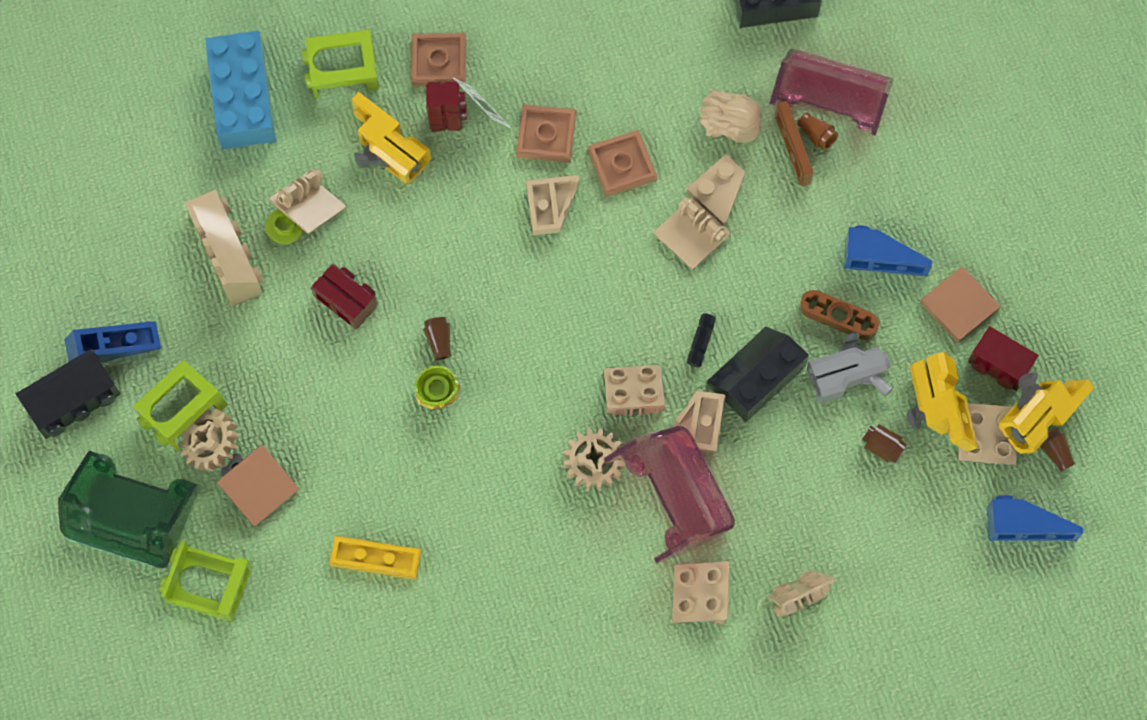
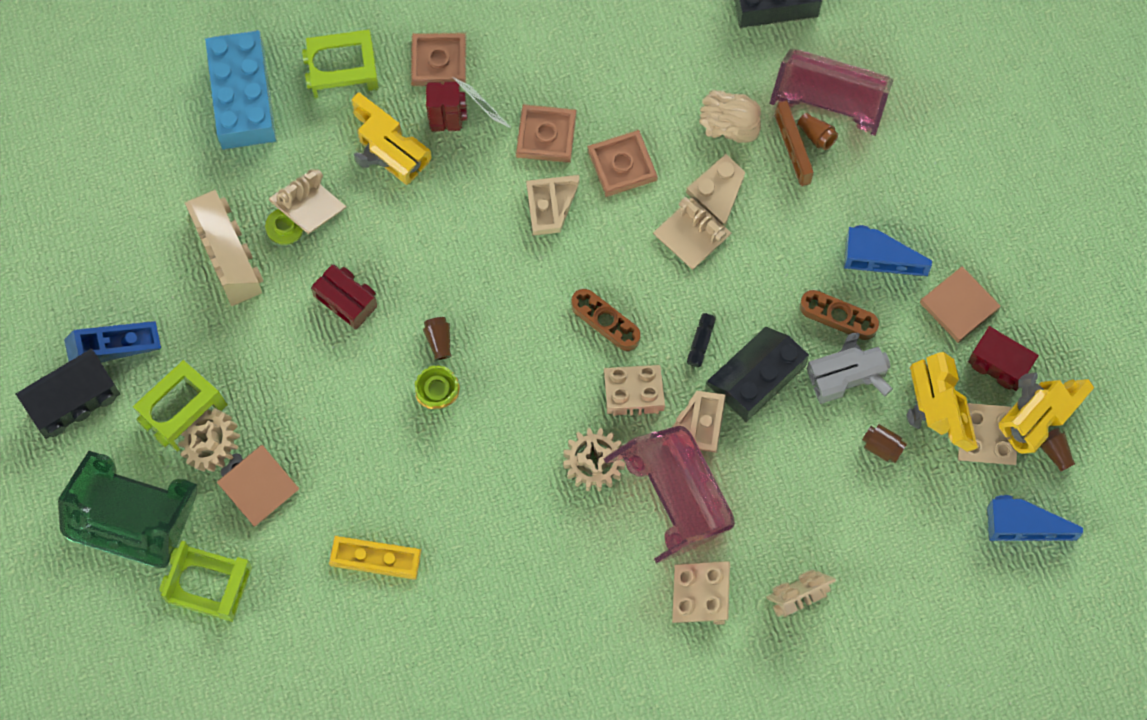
(585, 314): none -> dark orange beam

